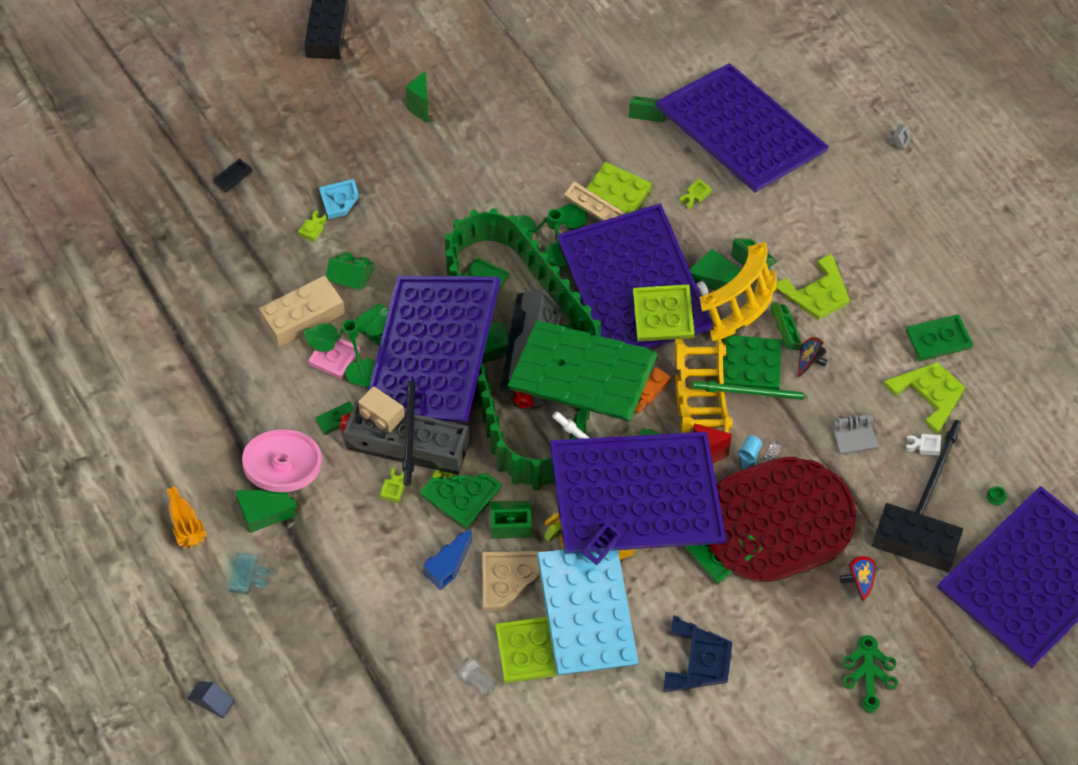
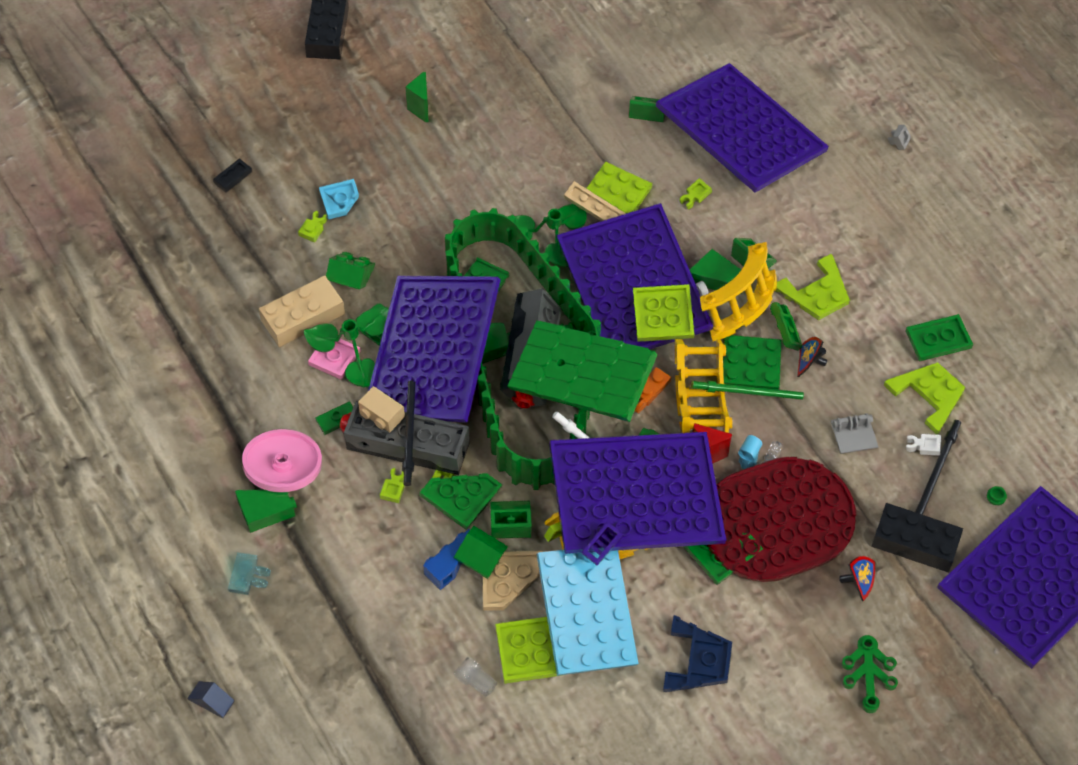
(186, 526): light orange piece -> none
(480, 552): none -> green slope

